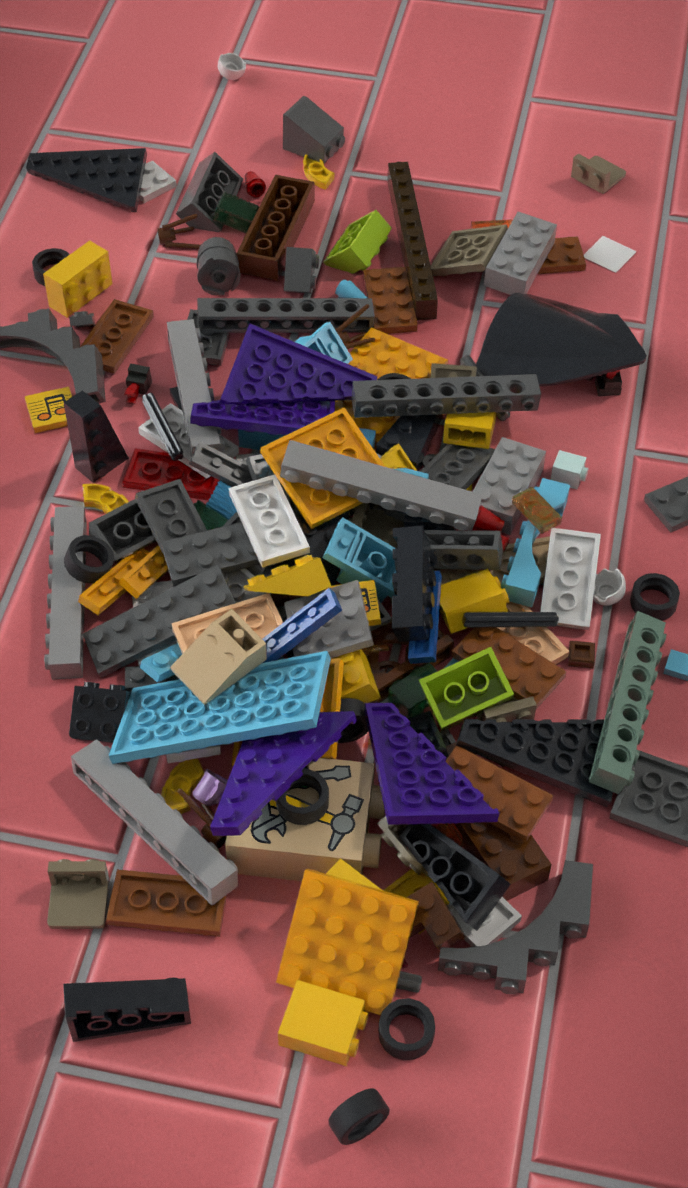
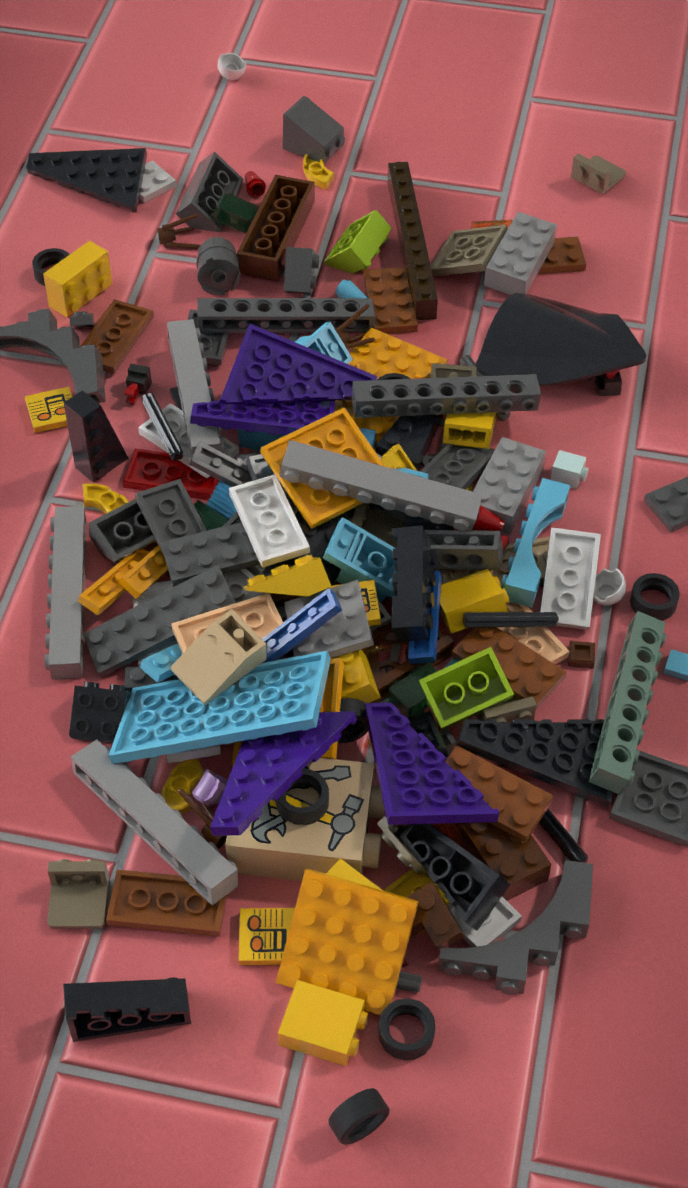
(91, 545): black tyre -> none
(263, 935): none -> yellow tile
(536, 510): clear orange plate -> none
(562, 838): none -> black axle
(609, 254): white sticker -> none

